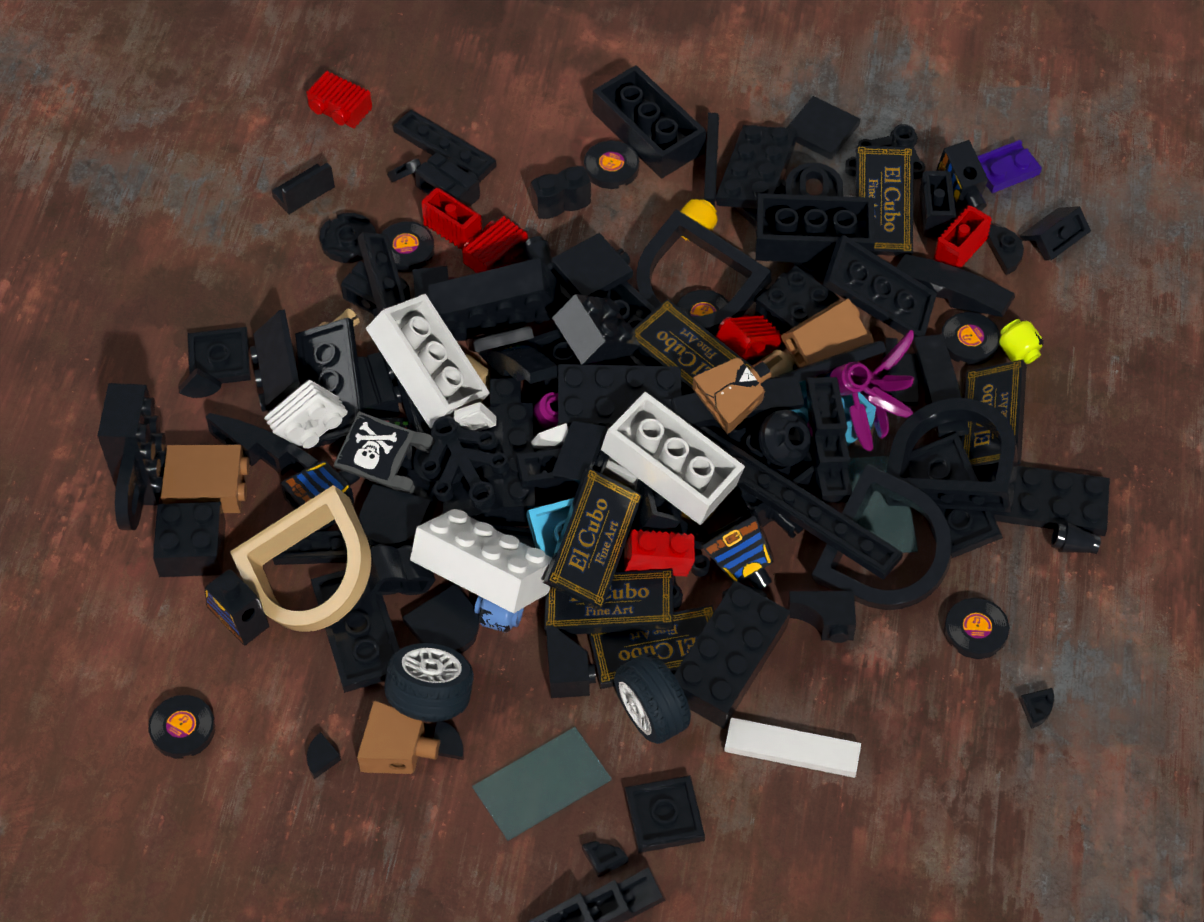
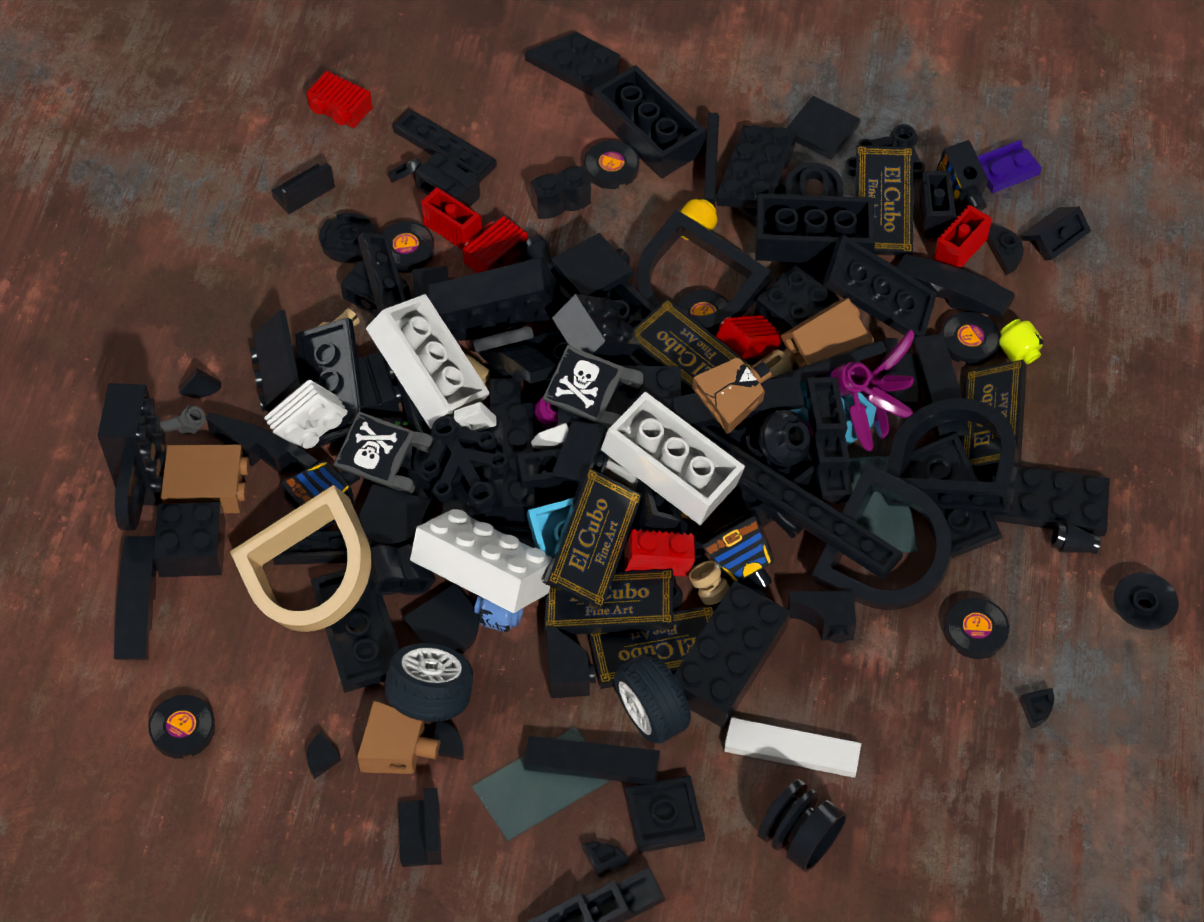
(135, 599): none -> black slope
(188, 421): none -> dark grey piece
(221, 354): black tile -> none
(229, 599): black torso -> none
(420, 830): none -> black panel
(576, 61): none -> black wing
(587, 385): none -> flag
(592, 760): none -> black tile
(708, 581): none -> tan wheel
(796, 821): none -> black wheel
(1147, 590): none -> black dish

